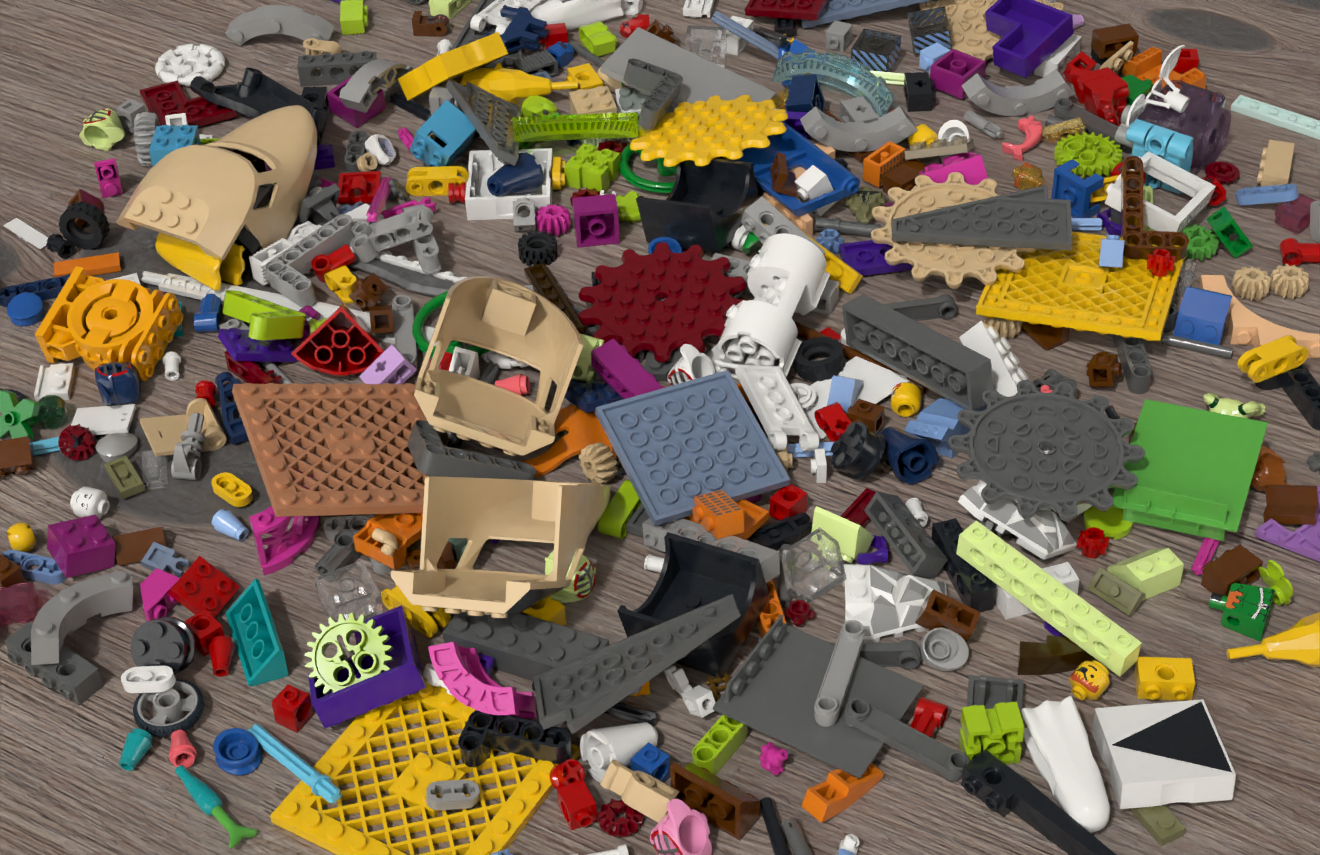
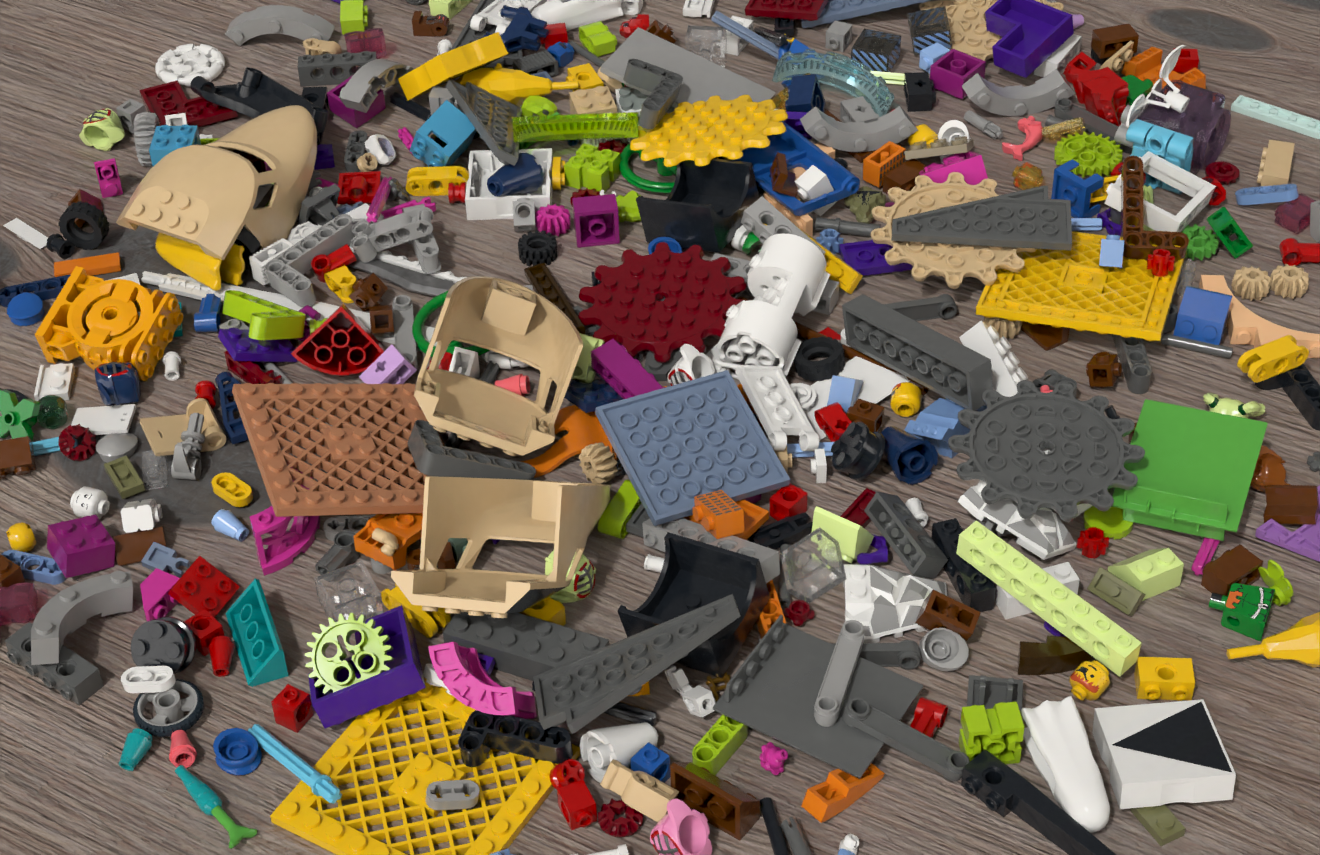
(140, 515): none -> white brick
(367, 40): none -> clear pink brick

